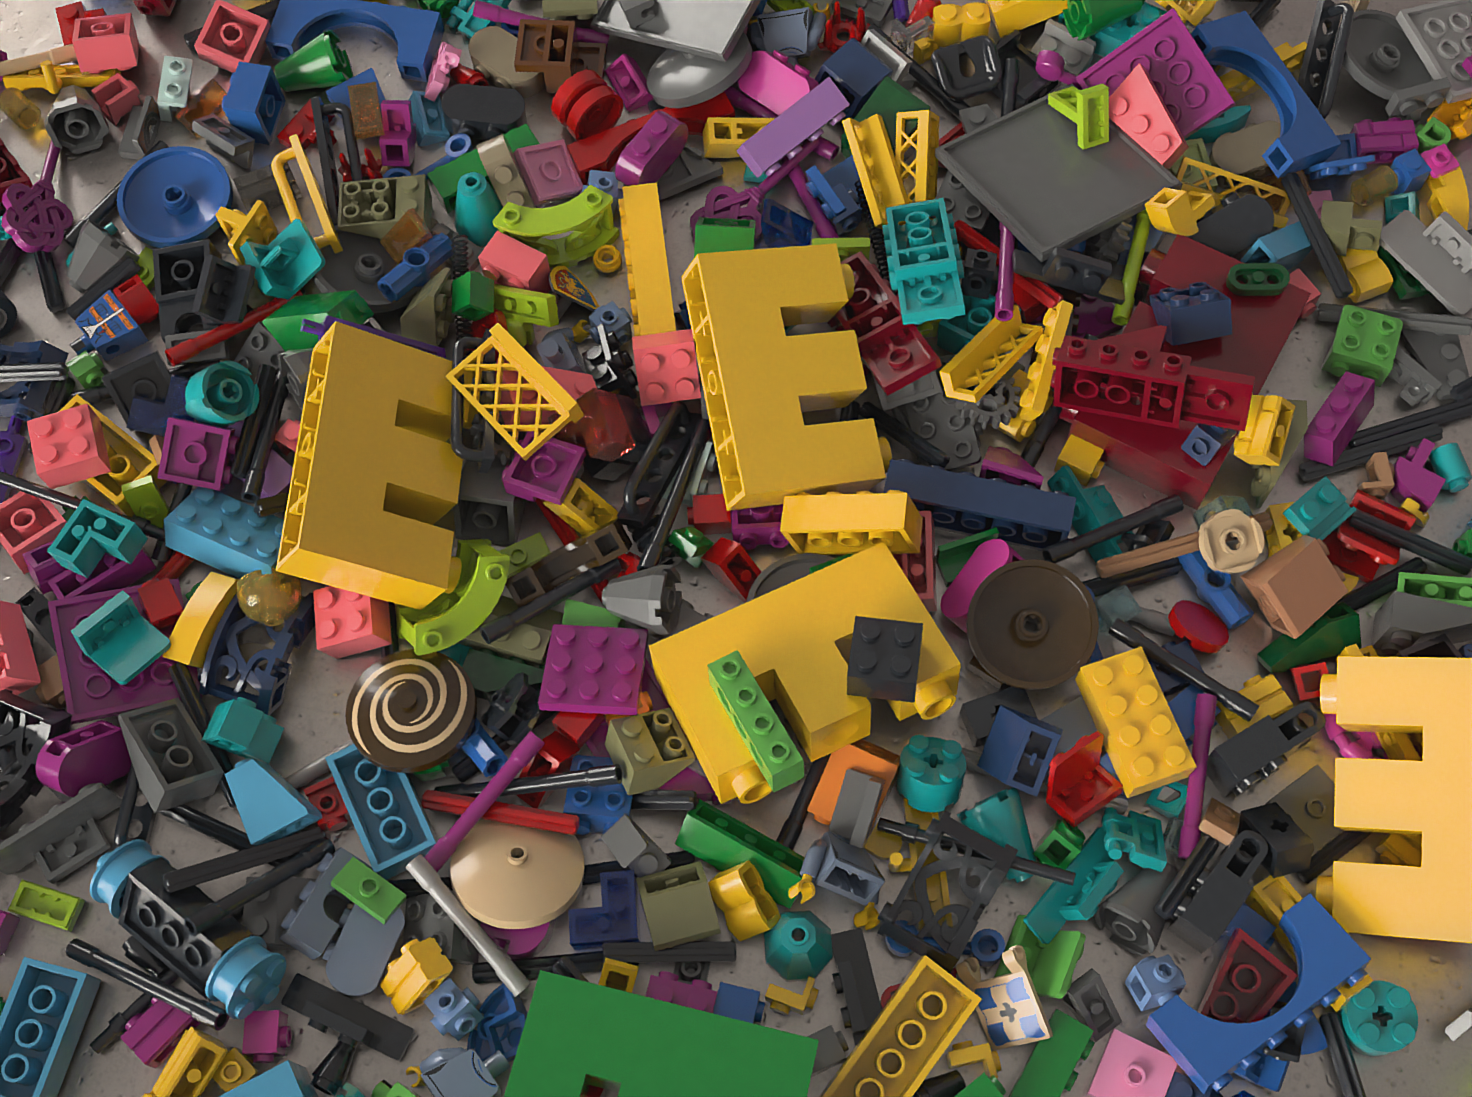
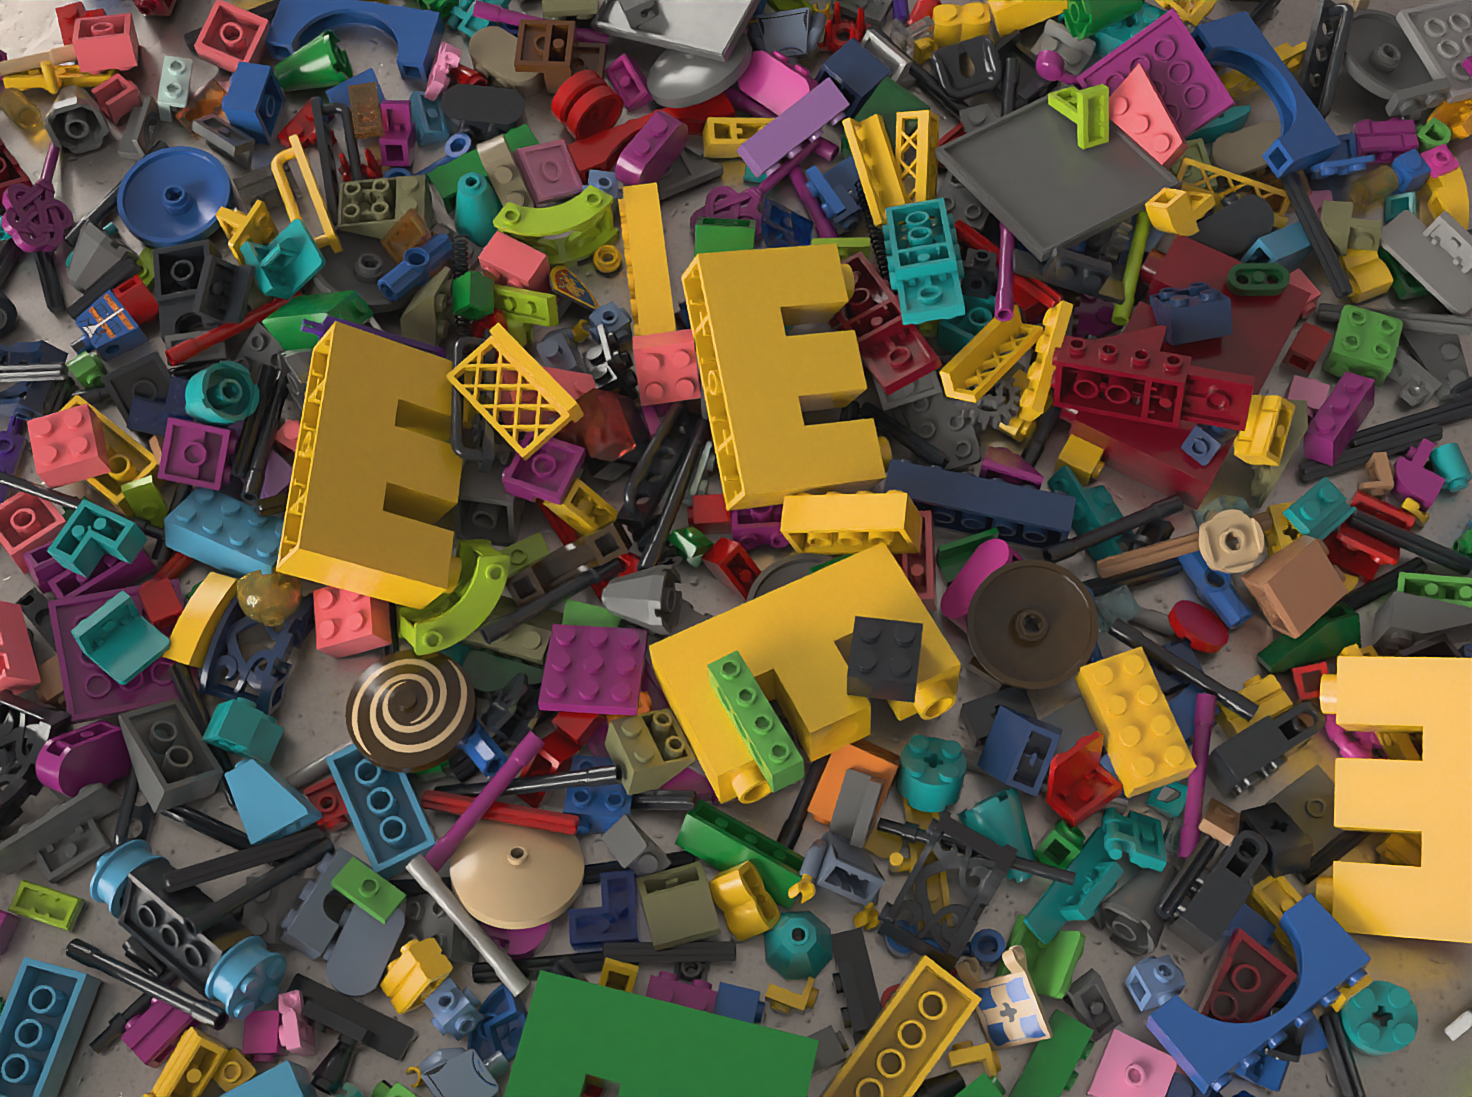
(295, 1032): none -> bright pink hinge
(1307, 348): none -> red brick
(1310, 390): none -> bright pink brick

